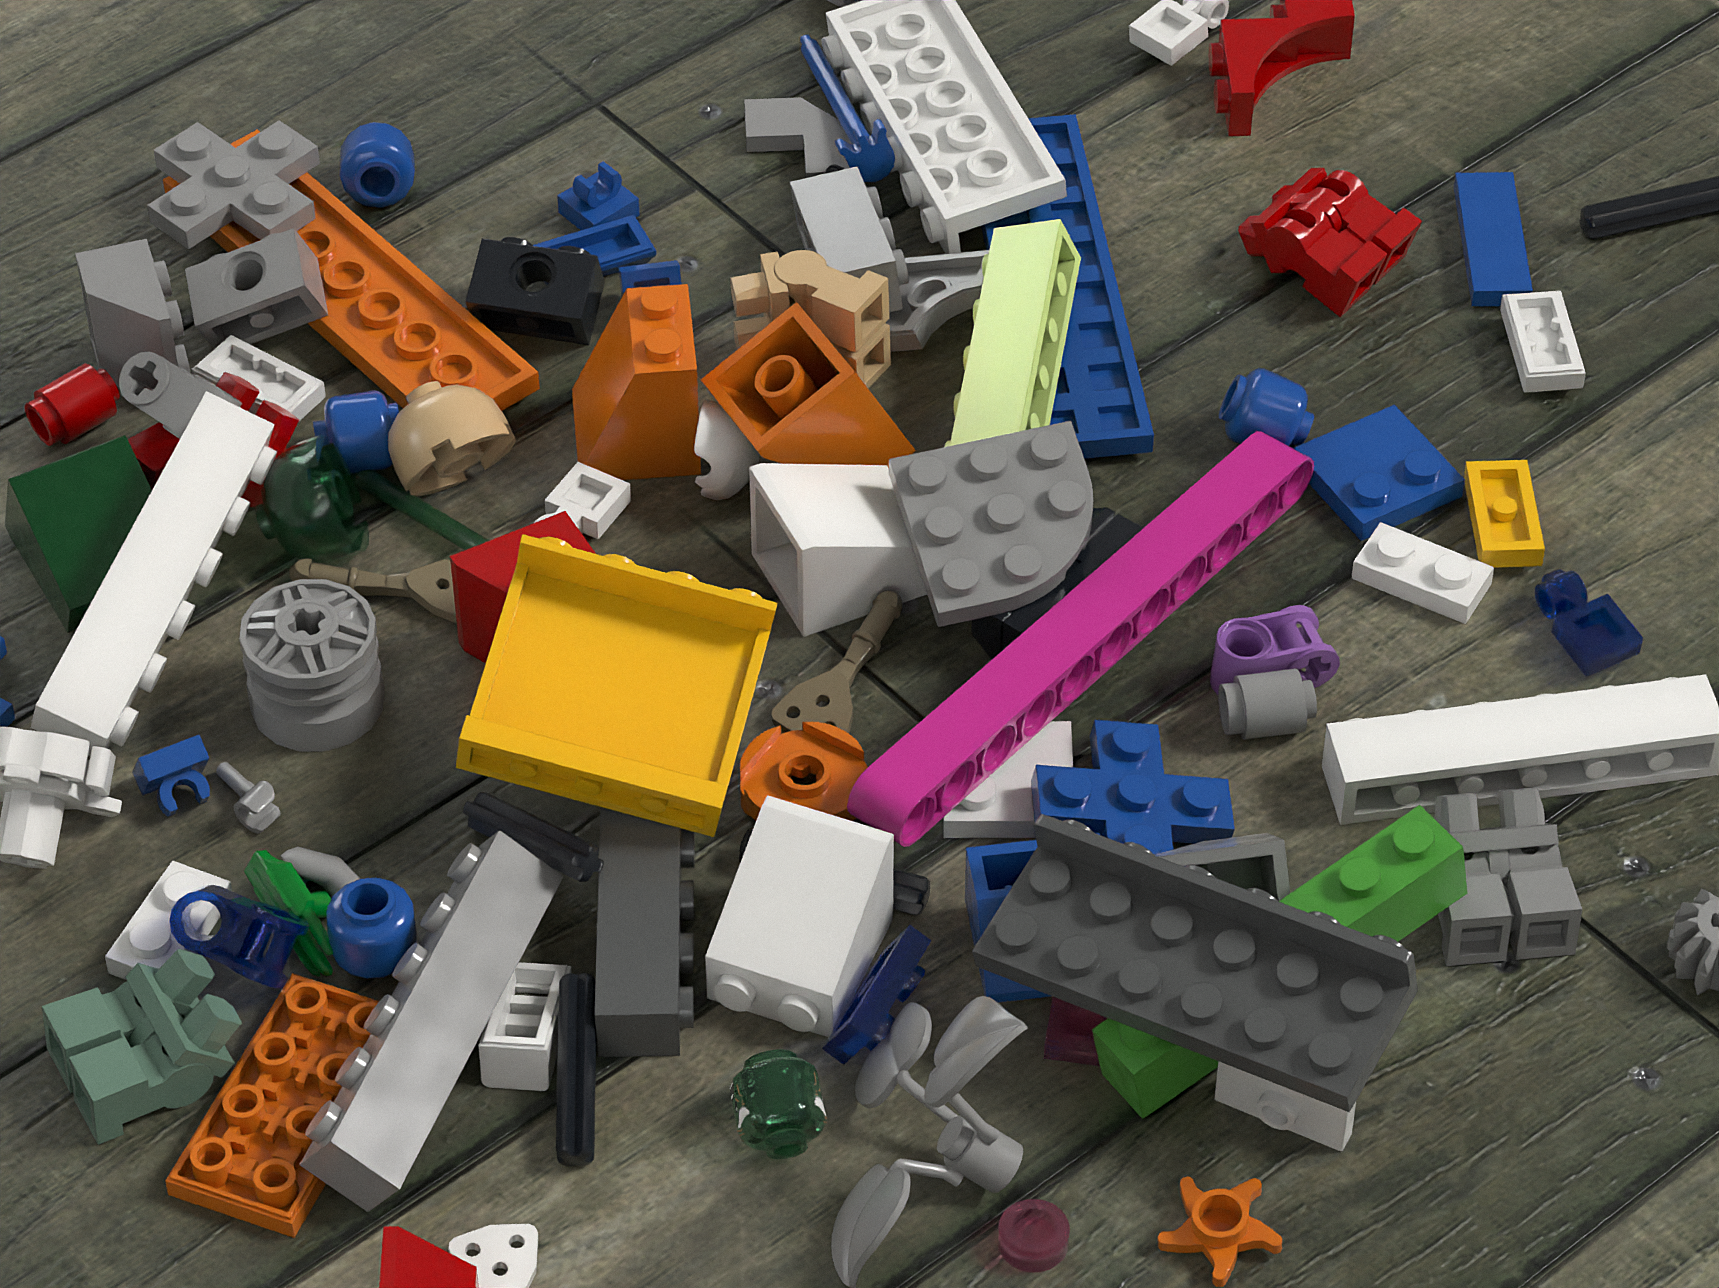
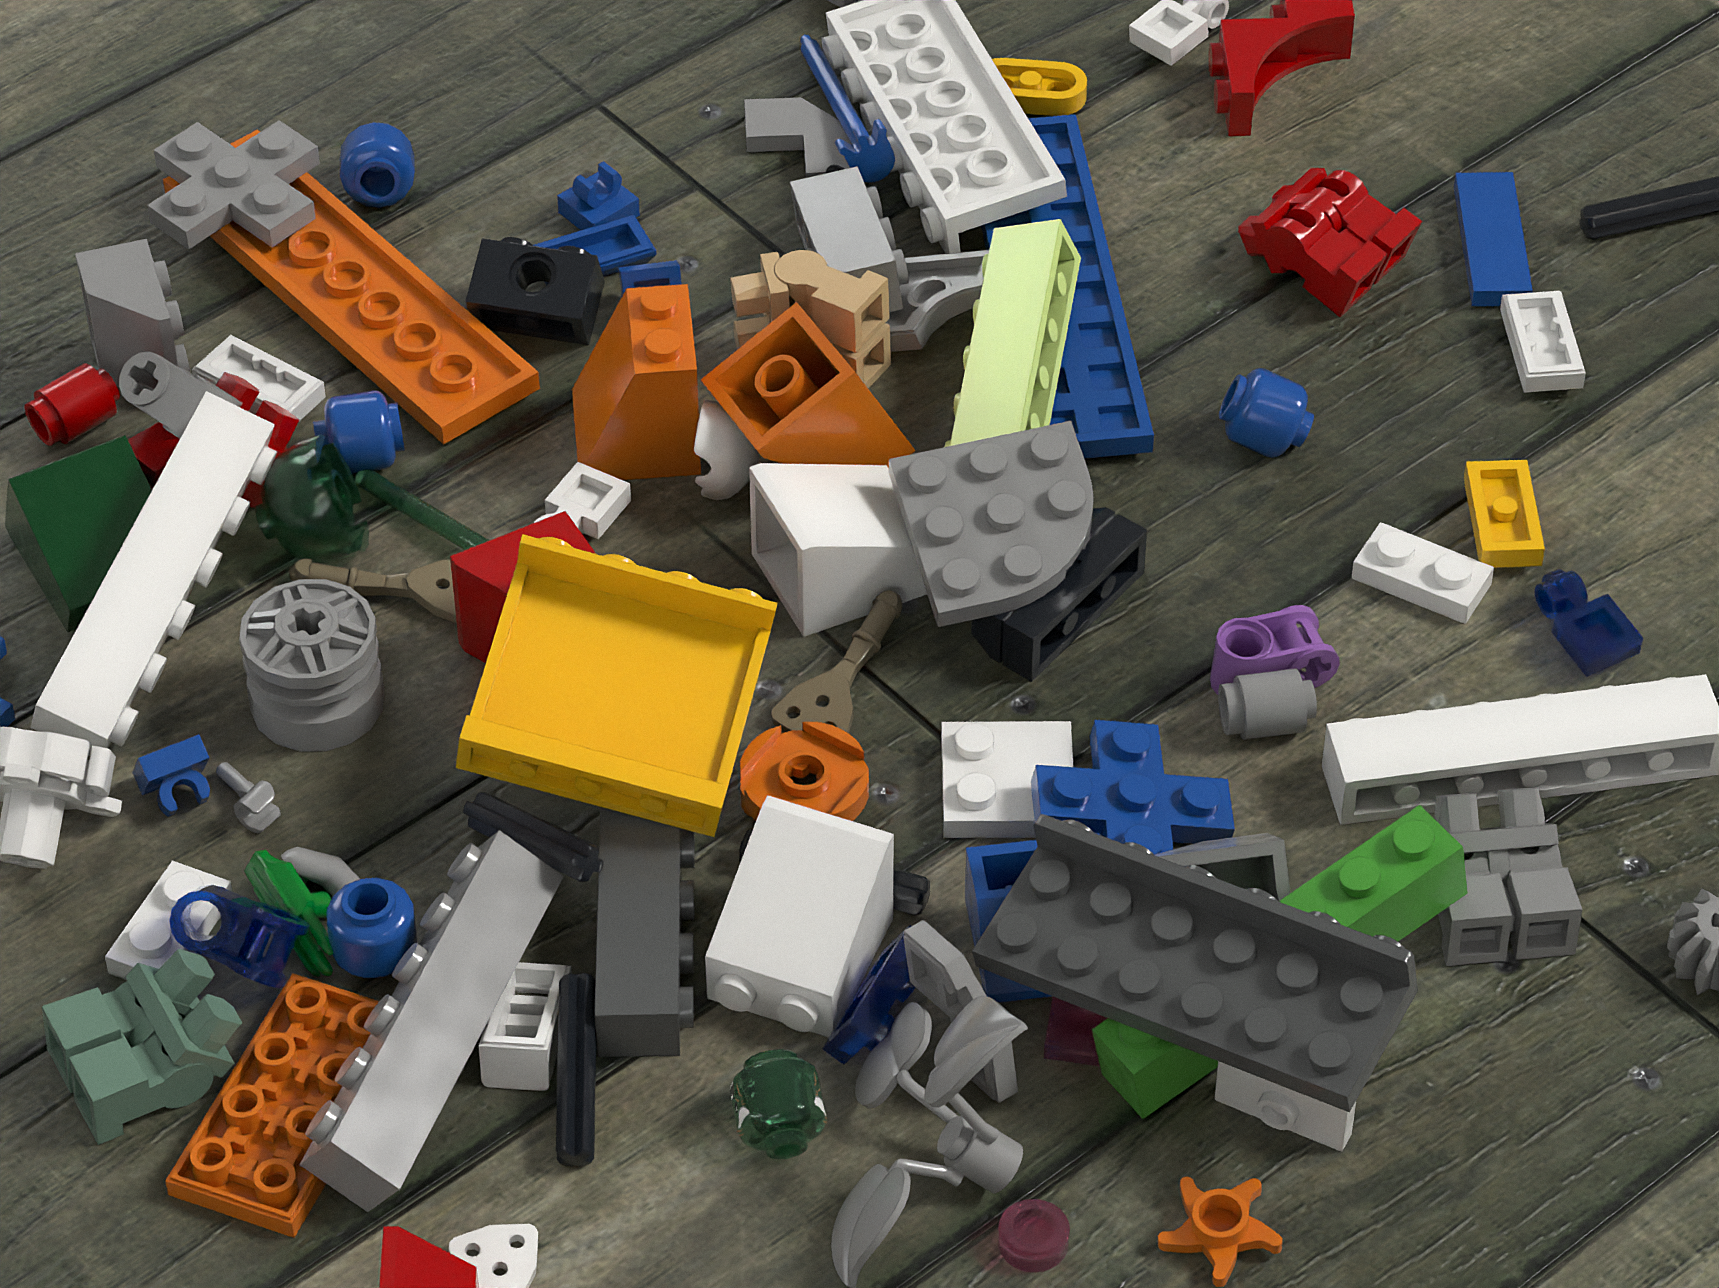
(257, 290): light grey brick -> none
(444, 435): tan cylinder -> none
(950, 984): none -> light grey tile
(1044, 86): none -> yellow plate
(1078, 640): dark pink beam -> none
(1380, 472): blue plate -> none

